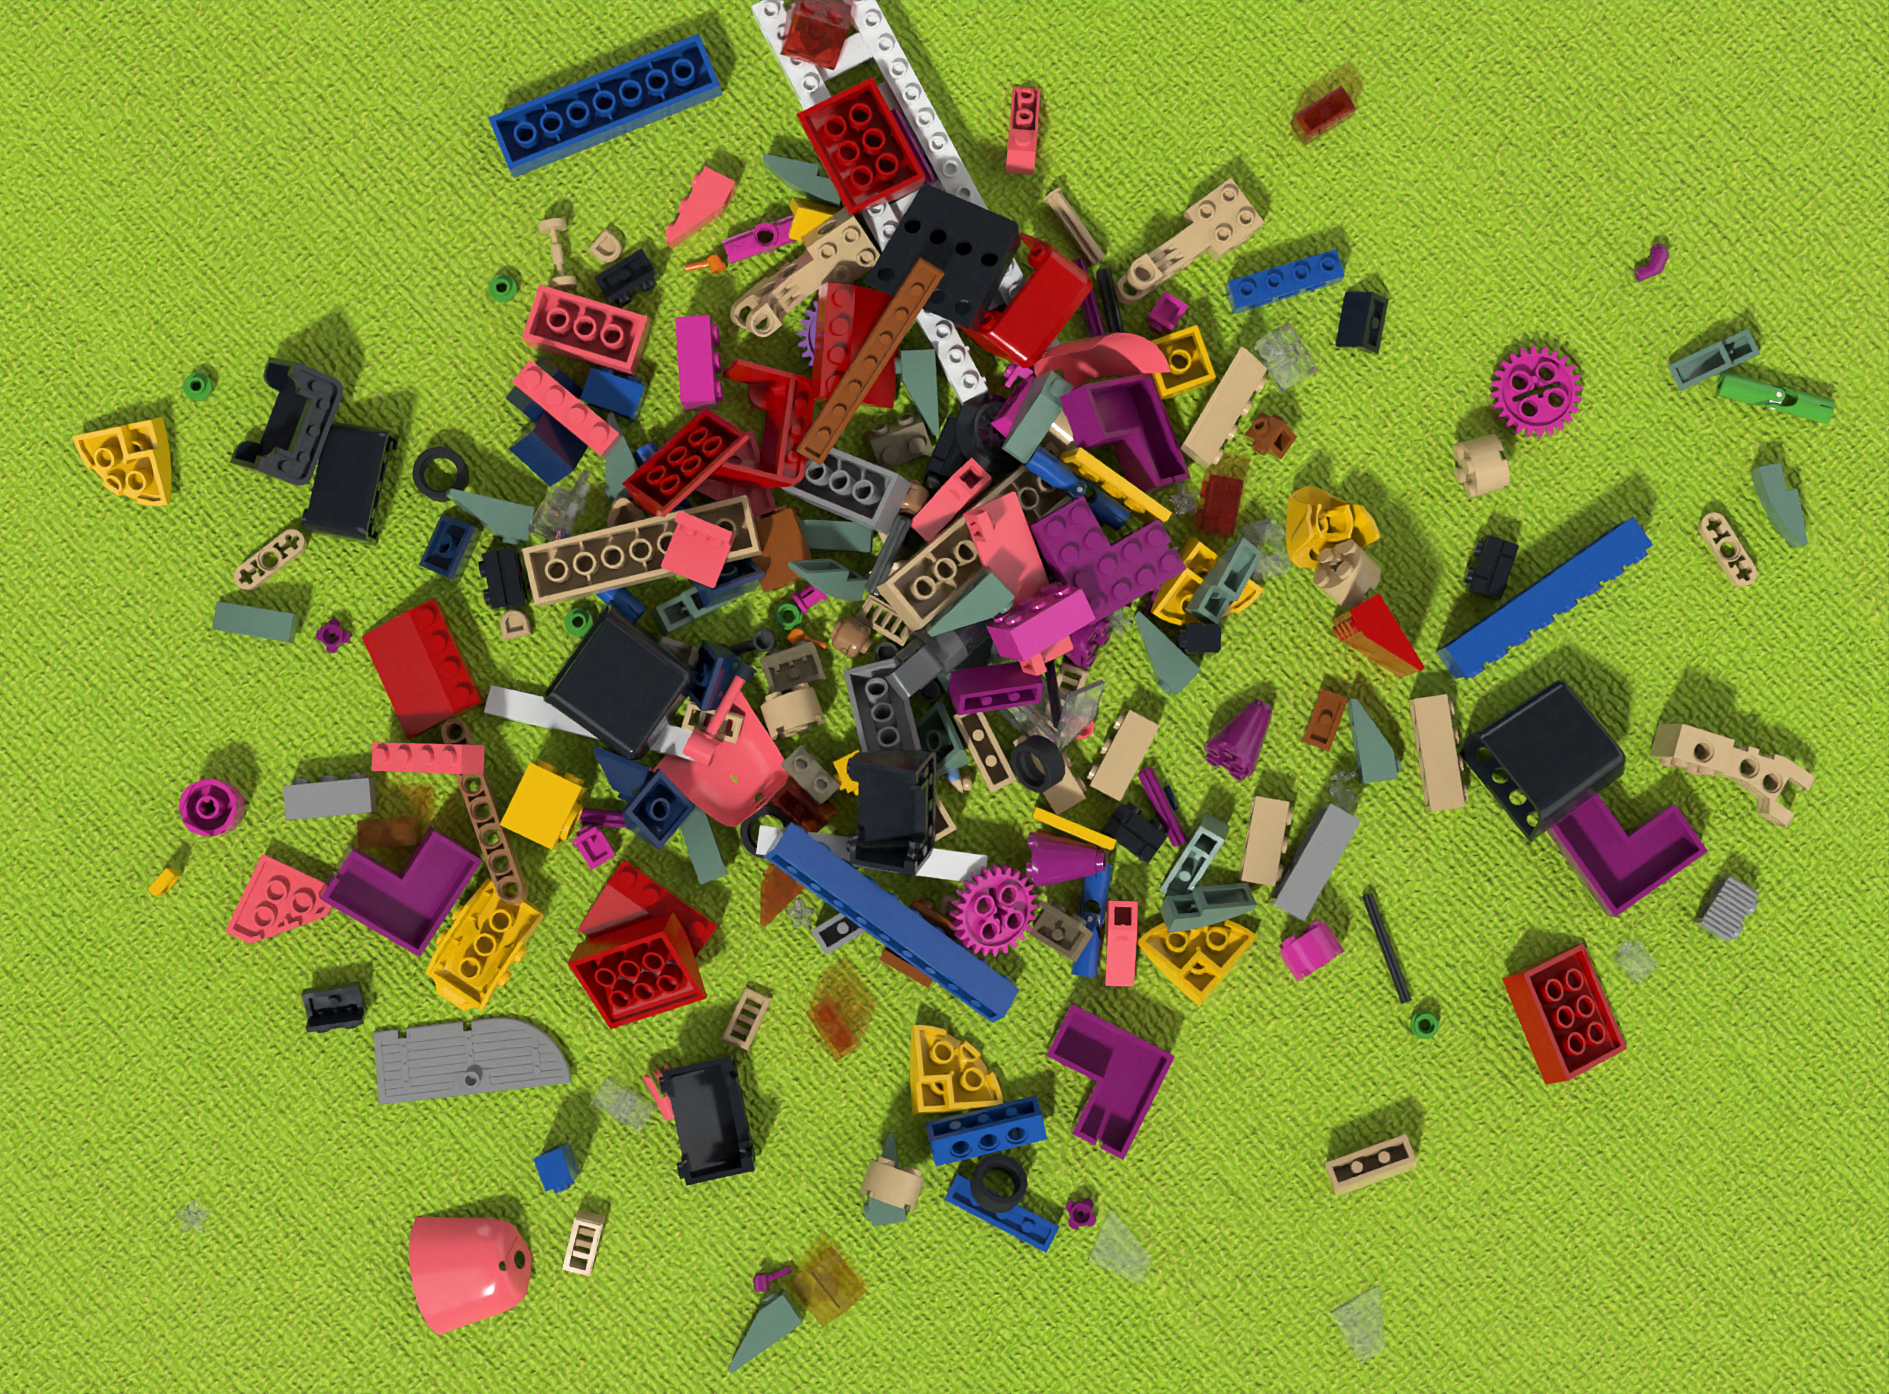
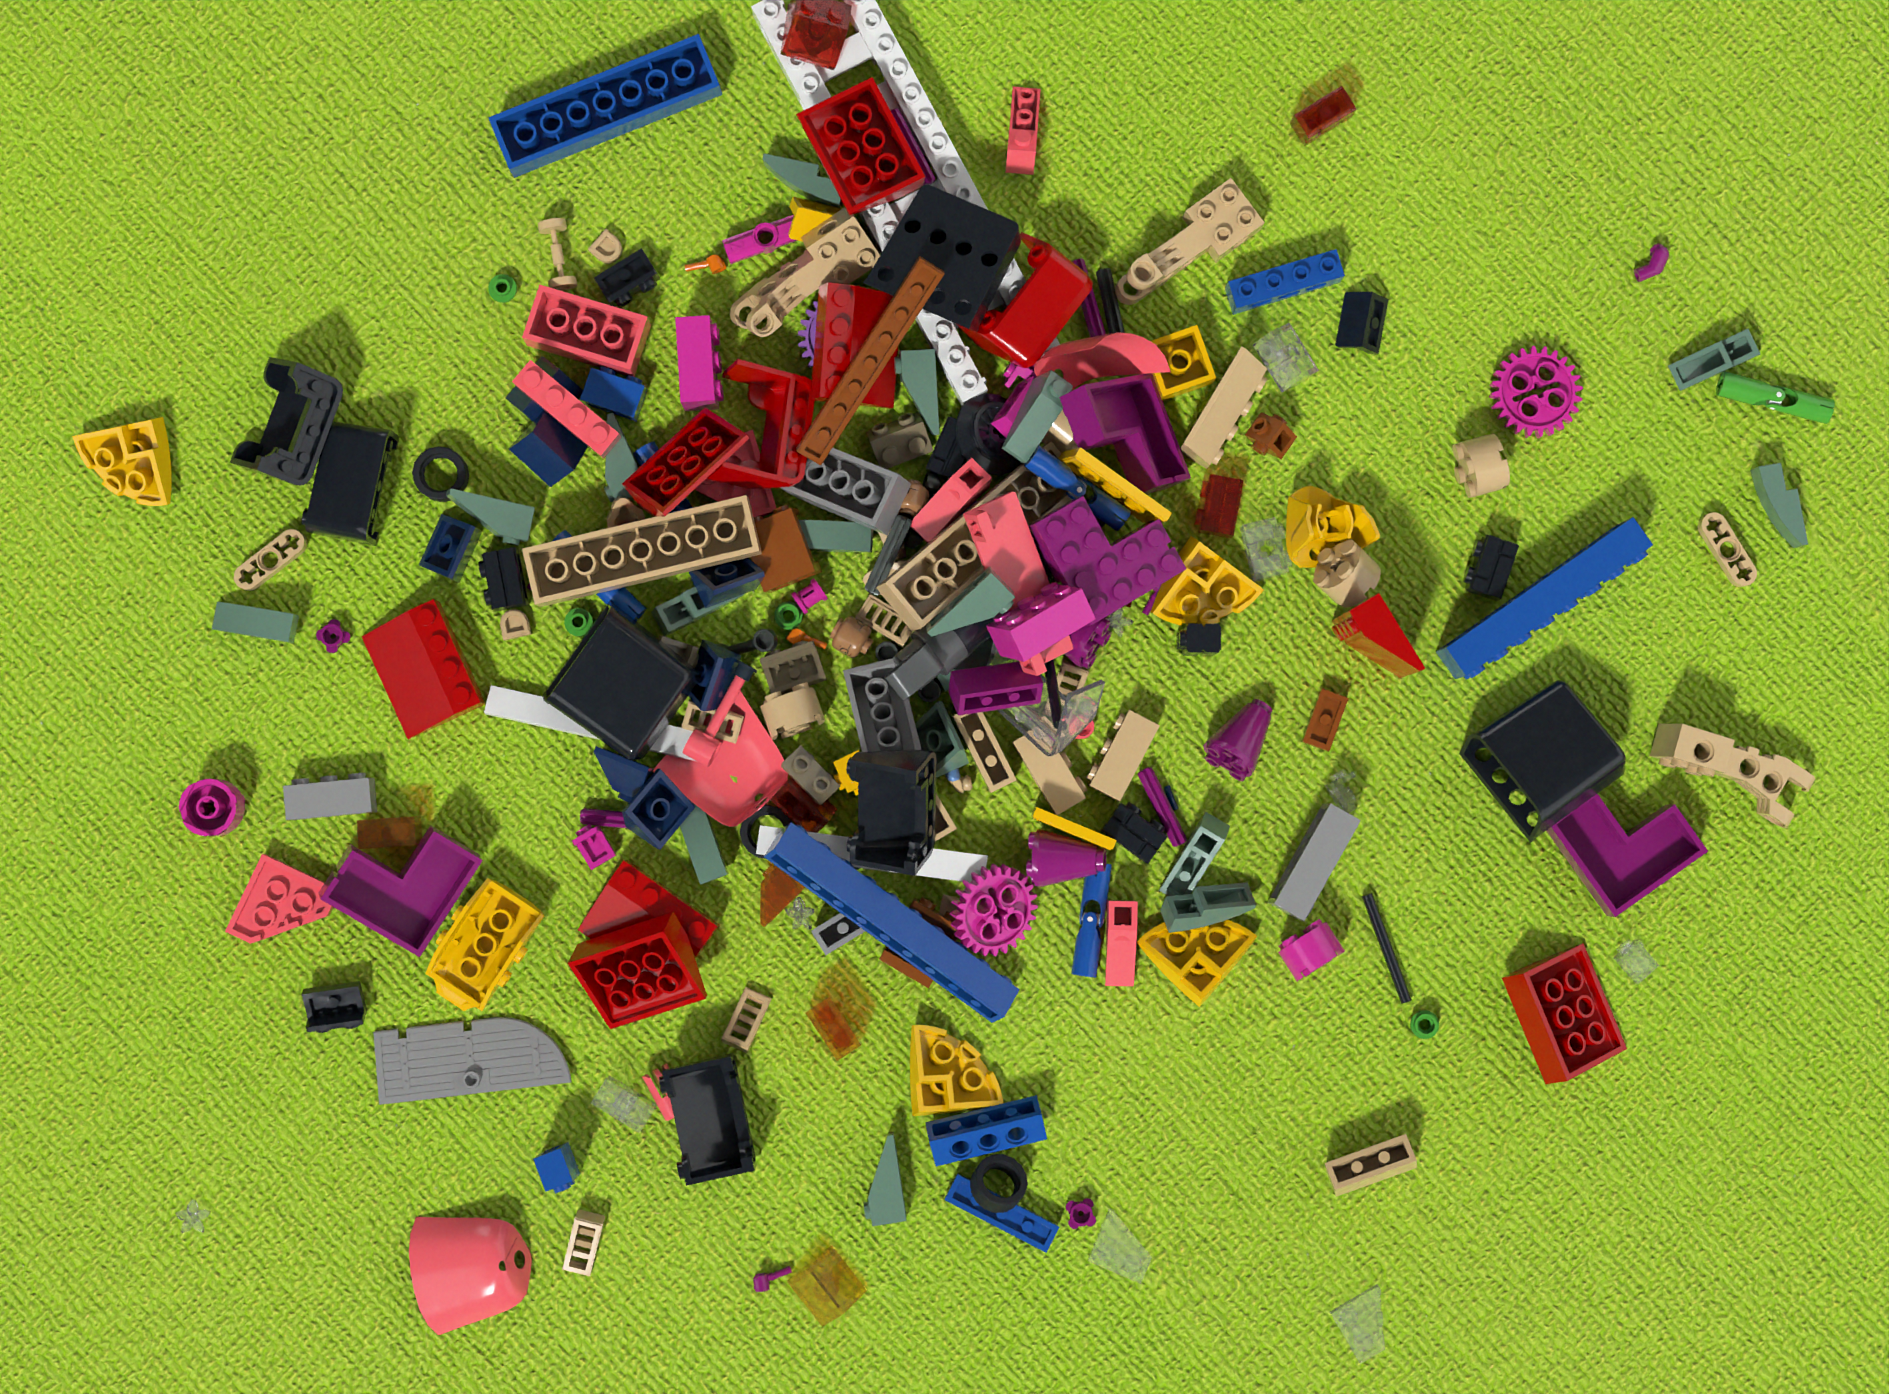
(164, 882): yellow tile -> none
(206, 386): bright green plate -> none
(428, 758): coral brick -> none
(491, 823): medium nougat beam -> none
(546, 805): yellow brick -> none
(559, 509): clear bracket -> none
(698, 549): coral bracket -> none
(706, 203): coral slope -> none
(771, 1323): sand green slope -> none
(830, 578): sand green slope -> none
(891, 1184): tan brick -> none
(1048, 756): black tyre -> none
(1060, 931): dark tan bracket -> none
(1074, 226): tan axle -> none
(1124, 1072): magenta piece -> none
(1166, 314): dark pink bracket -> none
(1167, 661): sand green slope -> none
(1184, 501): clear plant -> none
(1224, 582): sand green slope -> none
(1265, 841): tan brick -> none
(1372, 752): sand green slope -> none
(1437, 753): tan brick -> none
(1727, 908): light grey brick -> none

